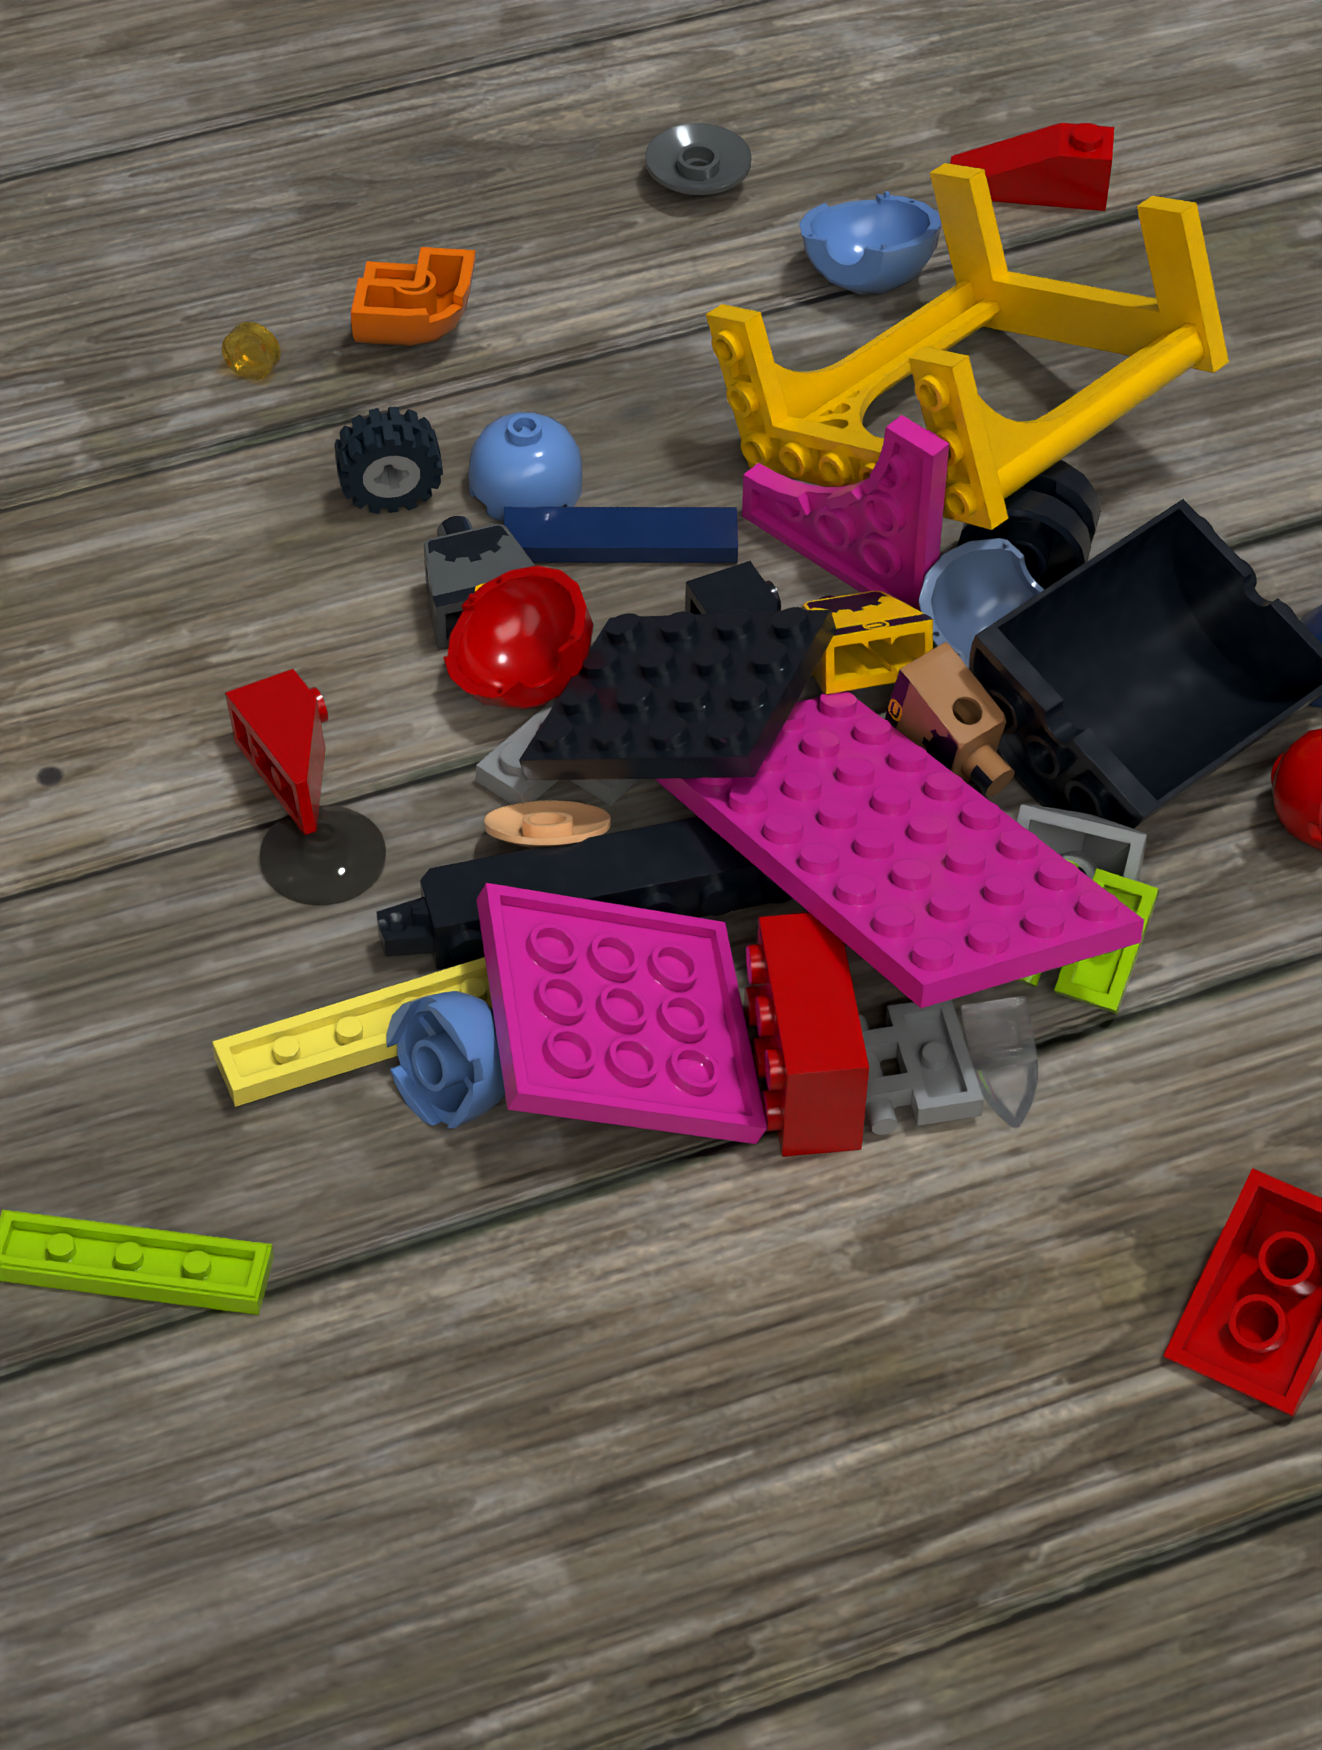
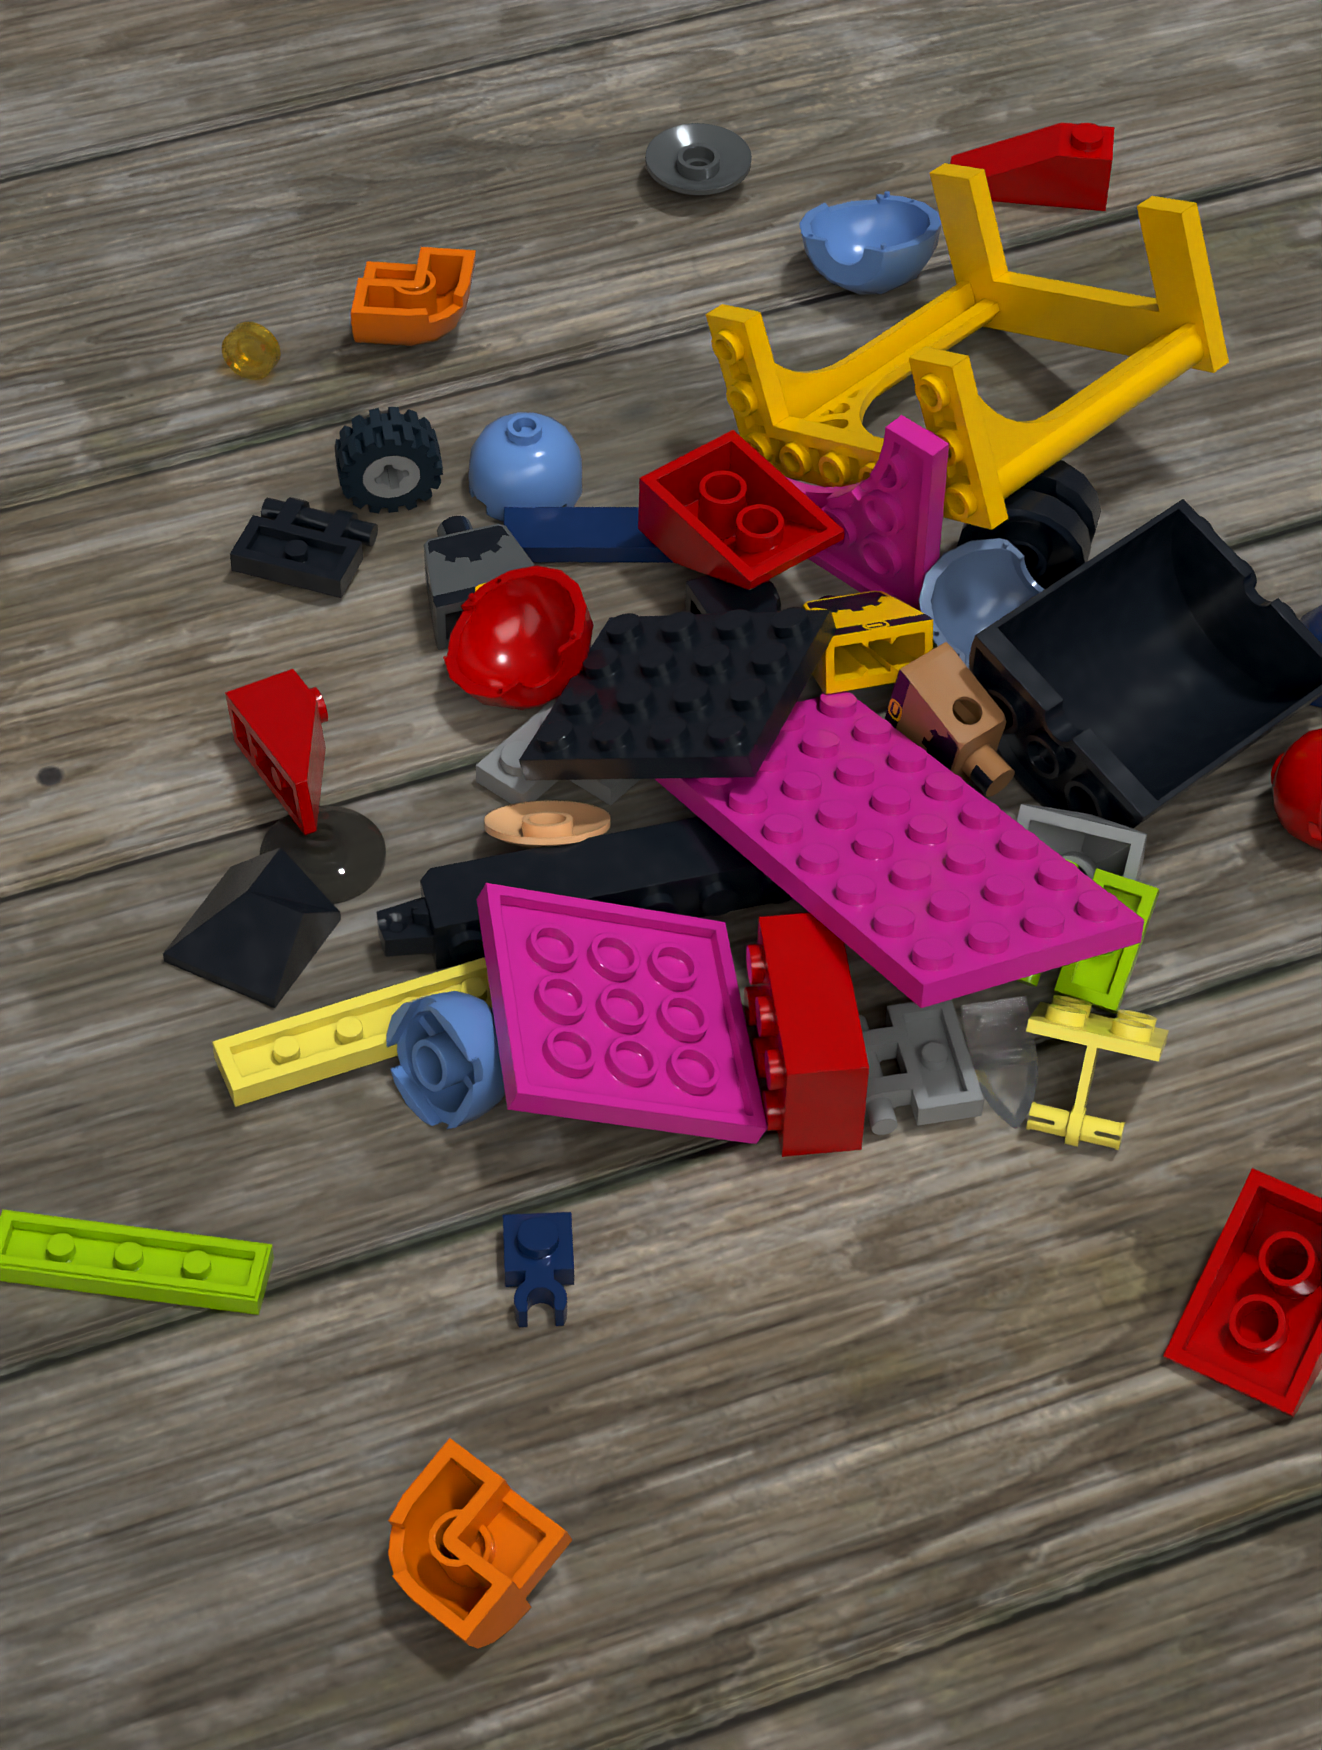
(256, 928): none -> black slope
(303, 546): none -> black plate
(470, 1546): none -> orange brick
(539, 1261): none -> dark blue plate
(731, 514): none -> red slope
(1071, 1021): none -> light yellow plate

